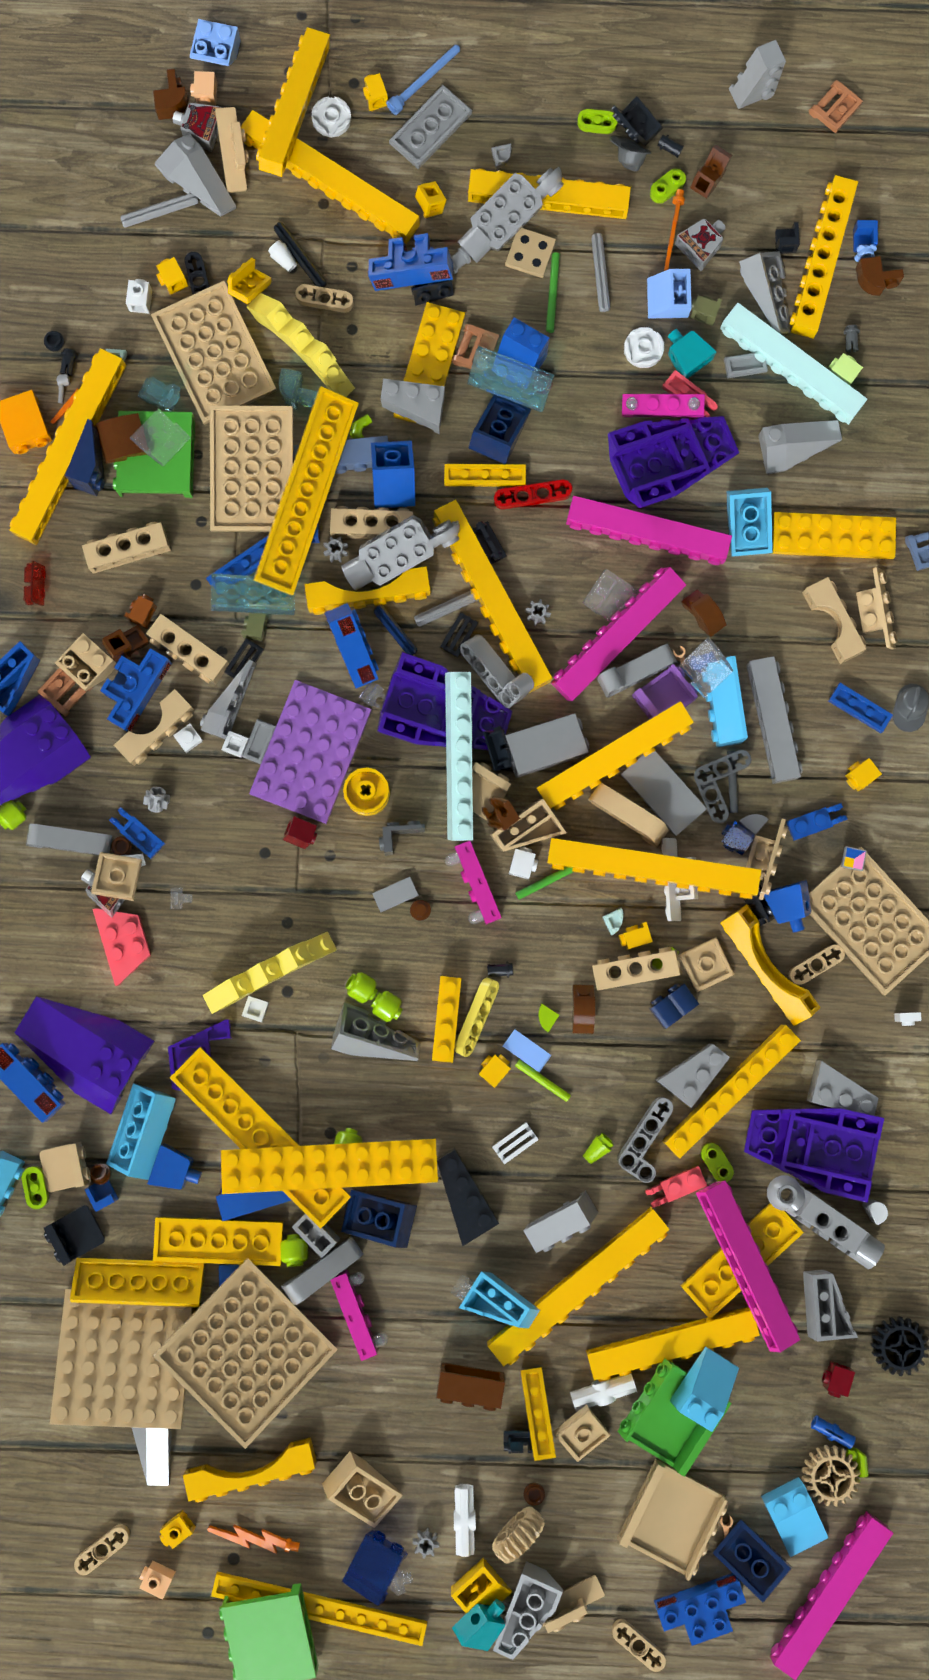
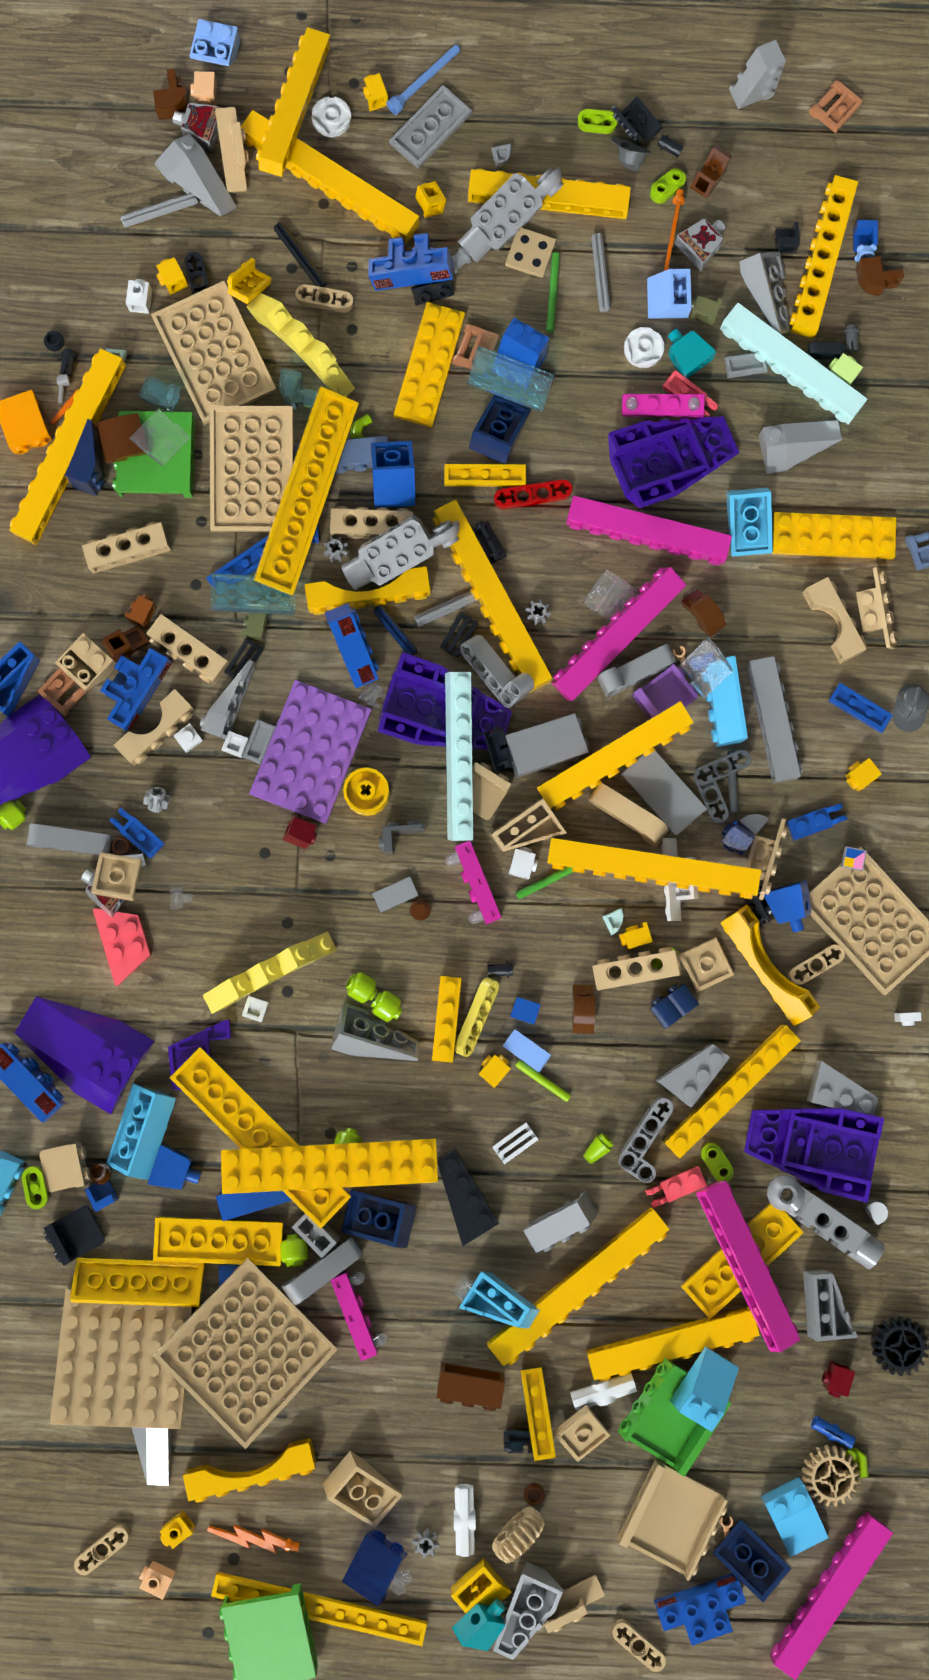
(34, 574): clear red hinge -> none
(282, 255): white cone -> none
(415, 401): light grey wedge -> none
(502, 815): reddish brown hinge -> none
(525, 1010): none -> blue panel
(547, 1017): lime tile -> none
(826, 350): none -> black beam

